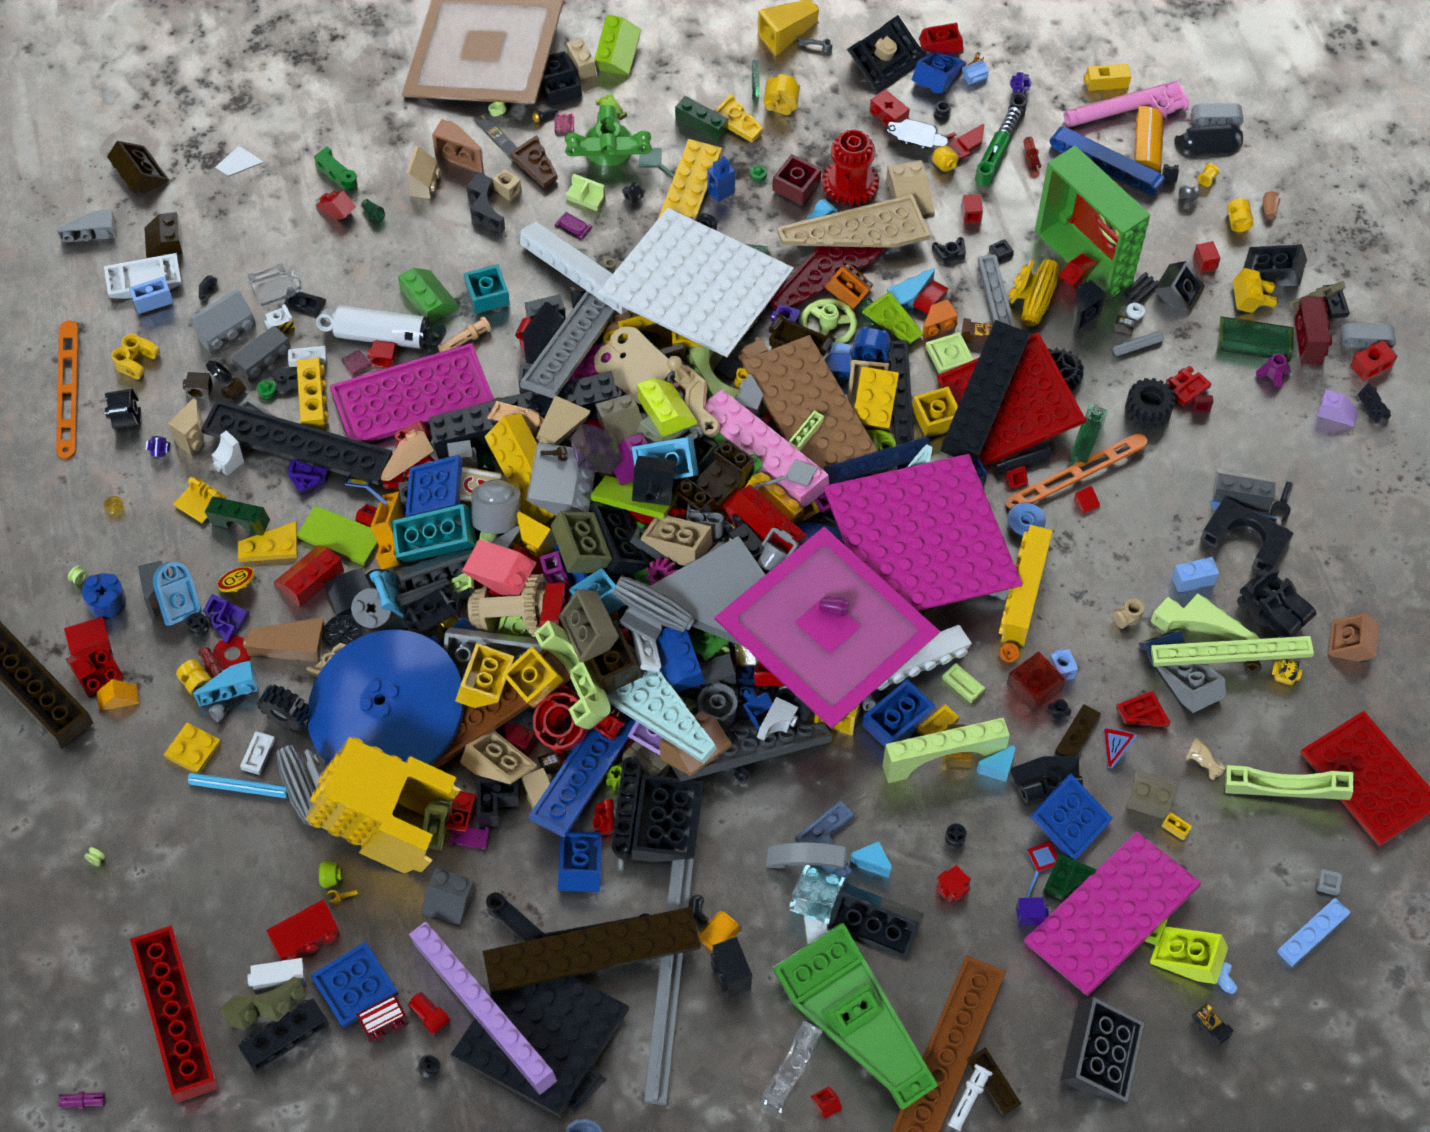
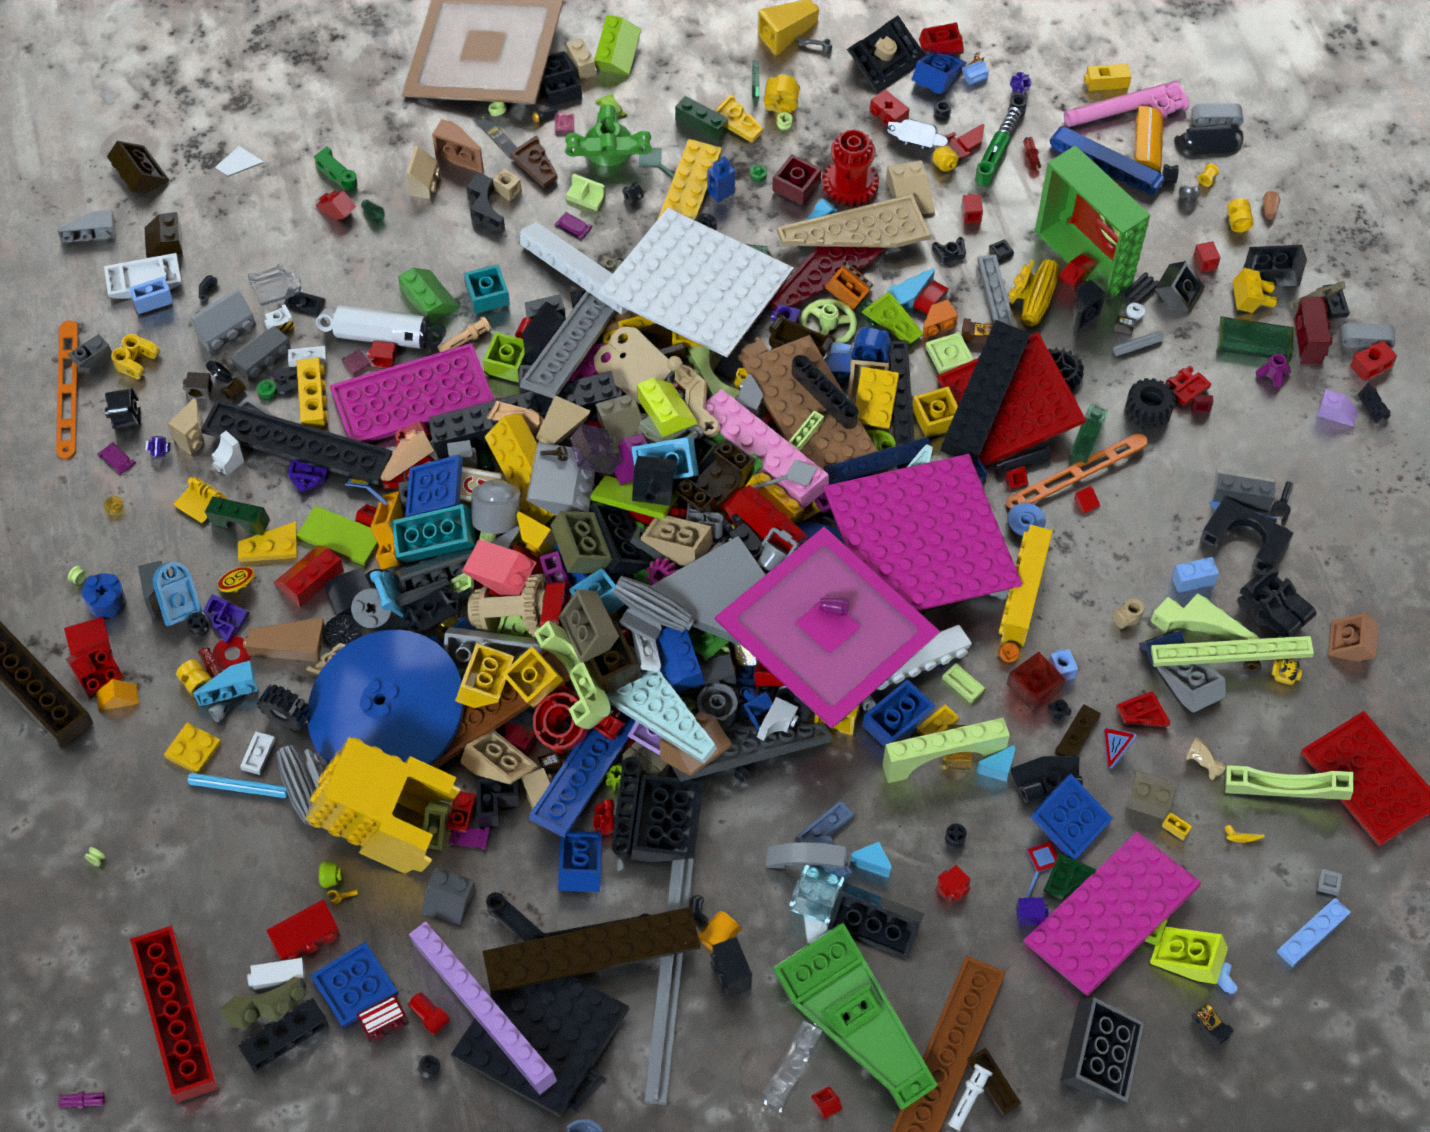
(92, 353): none -> dark grey slope
(116, 458): none -> magenta piece
(504, 357): none -> lime brick
(784, 116): none -> yellowish green bush
(826, 399): none -> black beam
(1241, 837): none -> yellow bar

